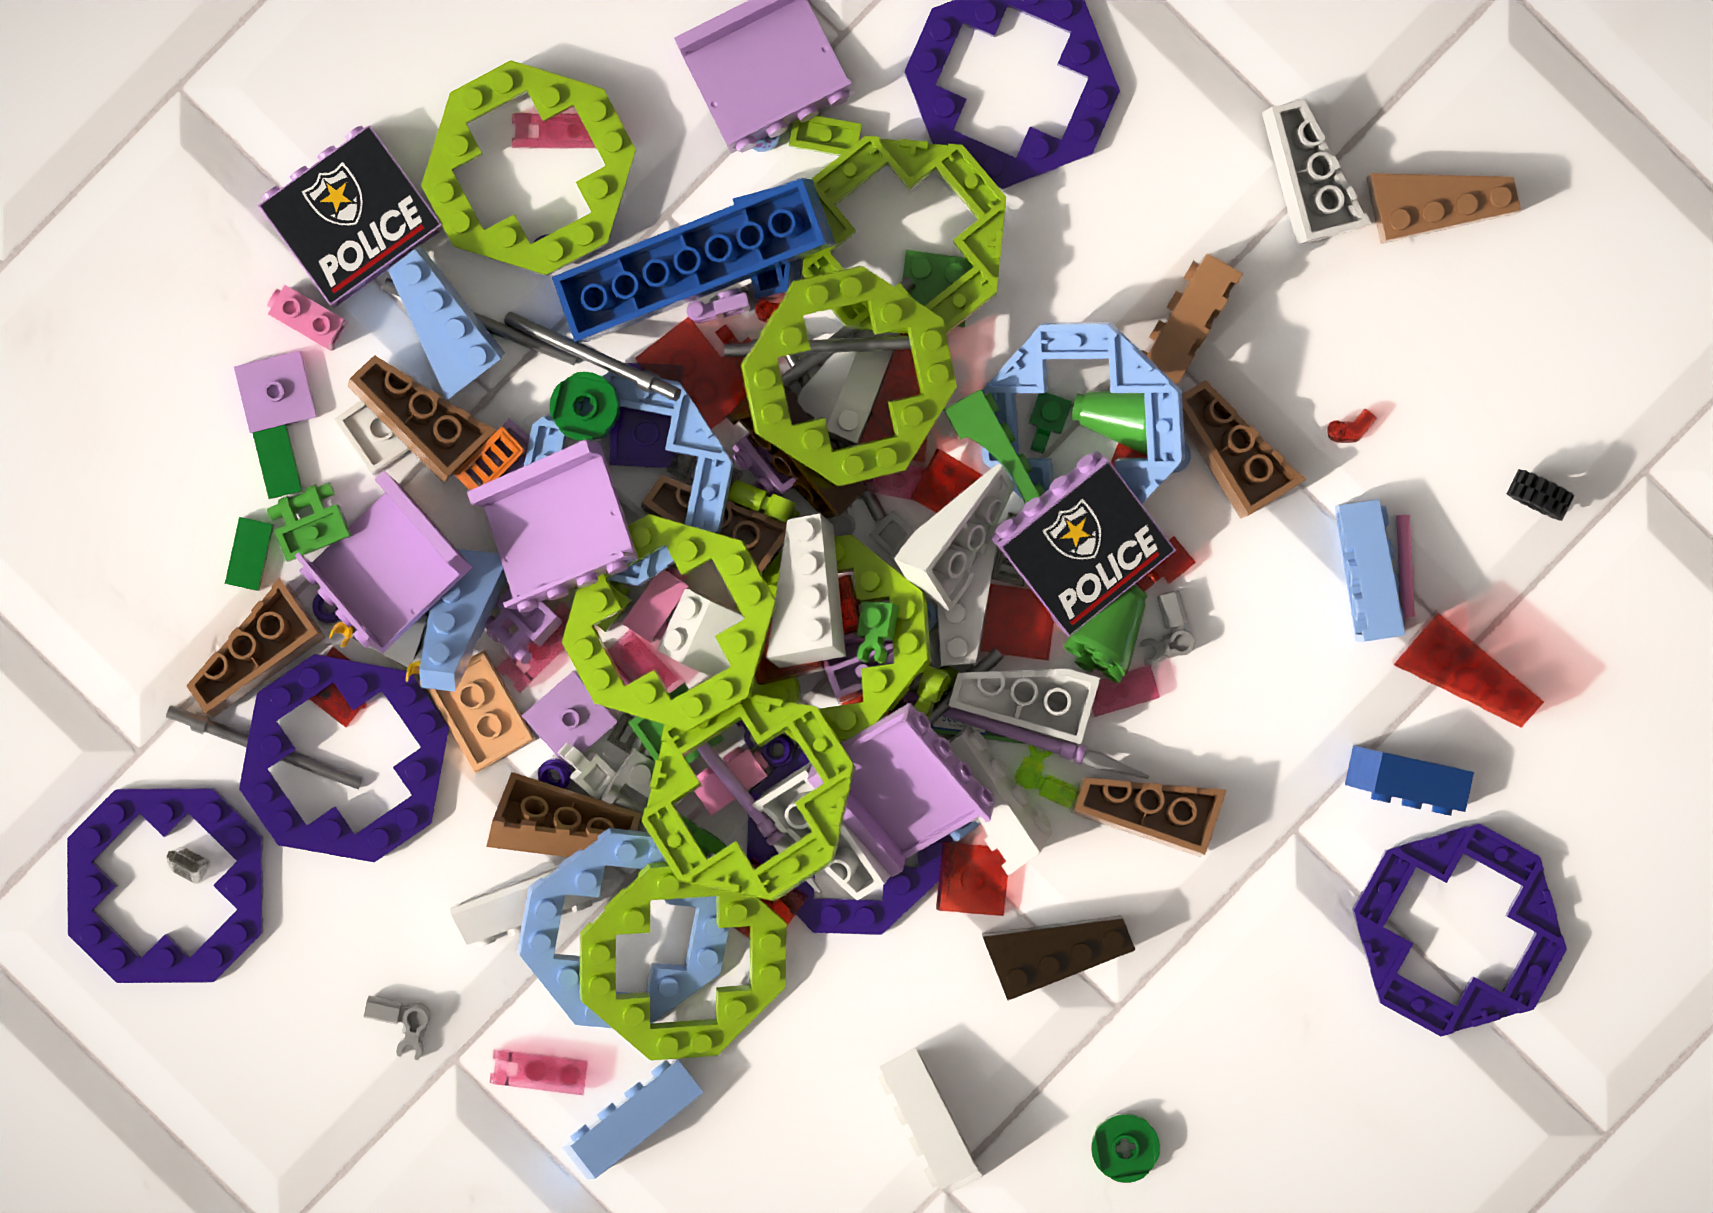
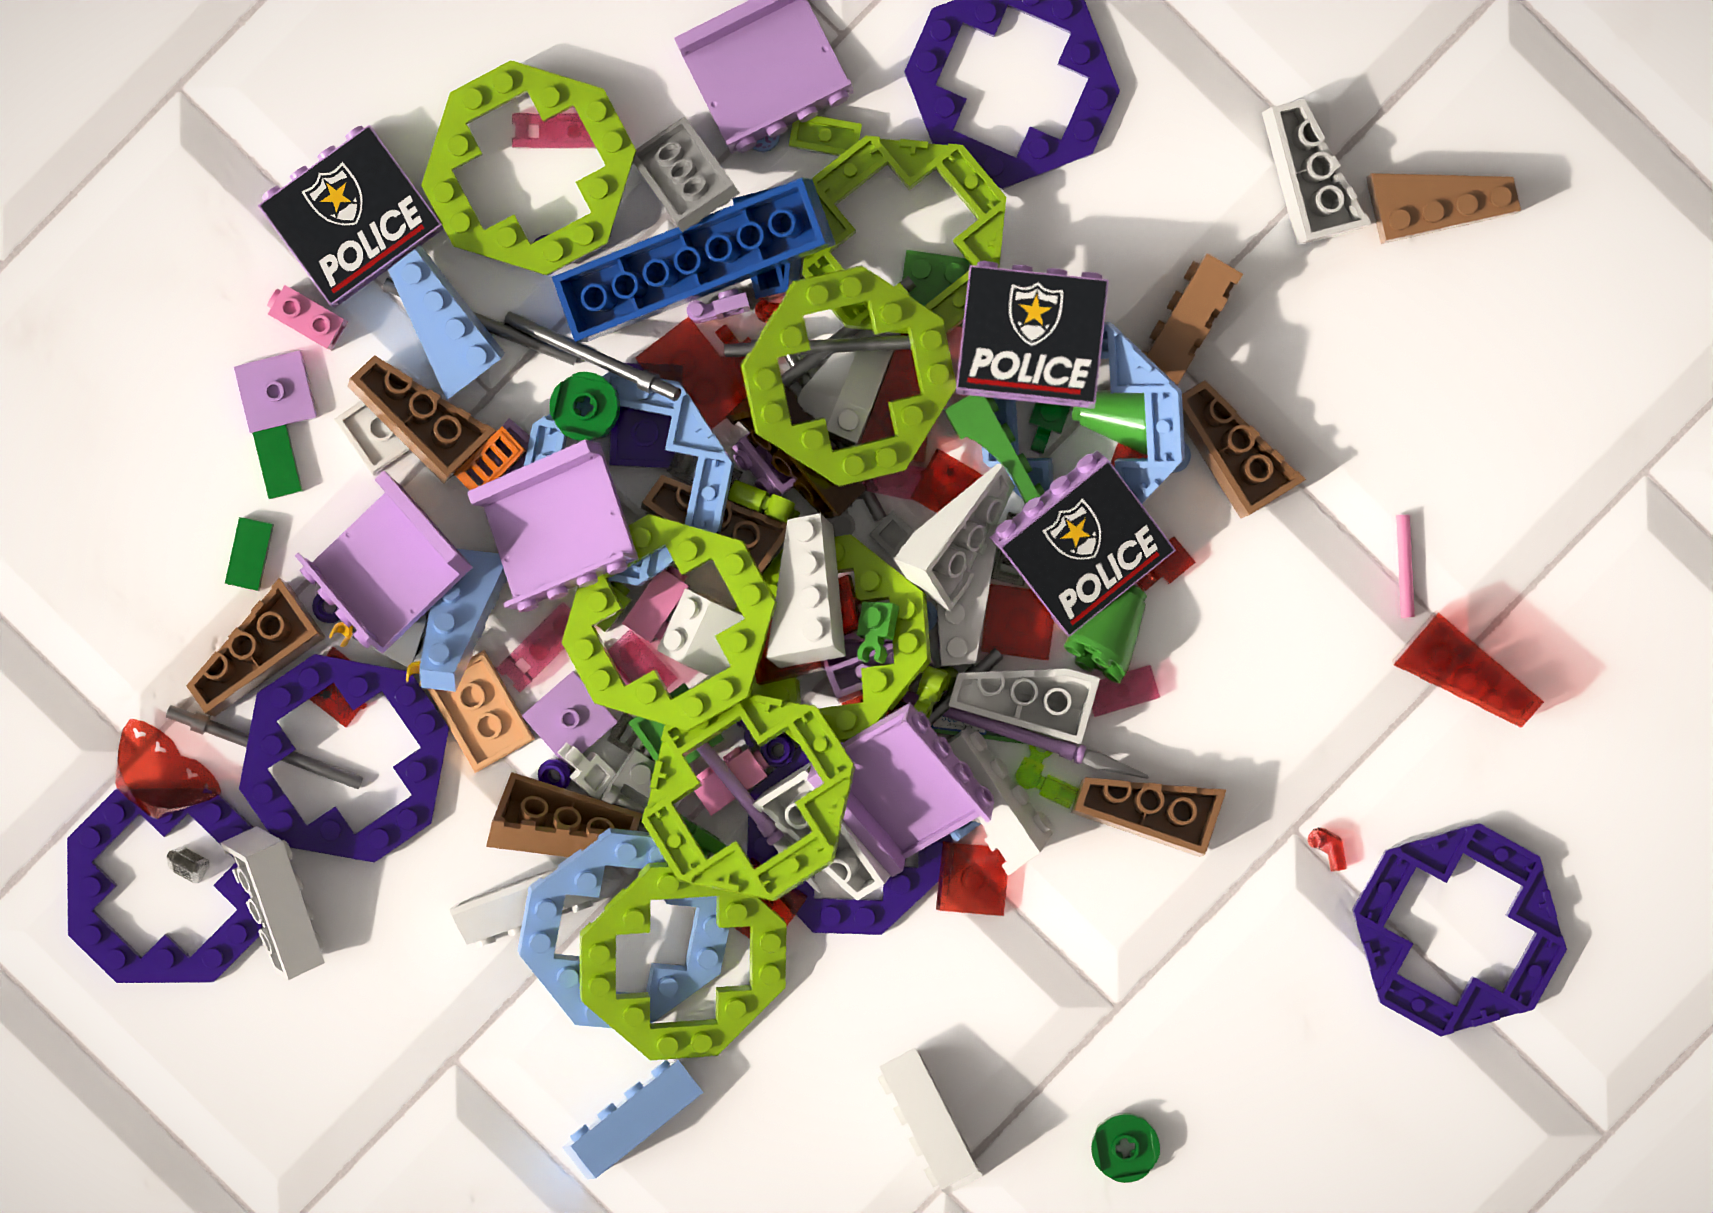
(159, 779): none -> clear red piece
(276, 901): none -> white wedge
(313, 531): bright green plate -> none
(413, 1018): light grey bar -> none
(533, 625): lavender plate -> none
(540, 1071): clear pink plate -> none
(684, 174): none -> light grey plate
(1032, 335): none -> black panel
(1048, 953): dark brown wedge -> none
(1180, 640): light grey bar -> none
(1330, 844): none -> clear red arm
(1351, 431): clear red arm -> none
(1369, 571): light blue wedge -> none
(1409, 780): blue wedge -> none
(1540, 494): black tyre -> none

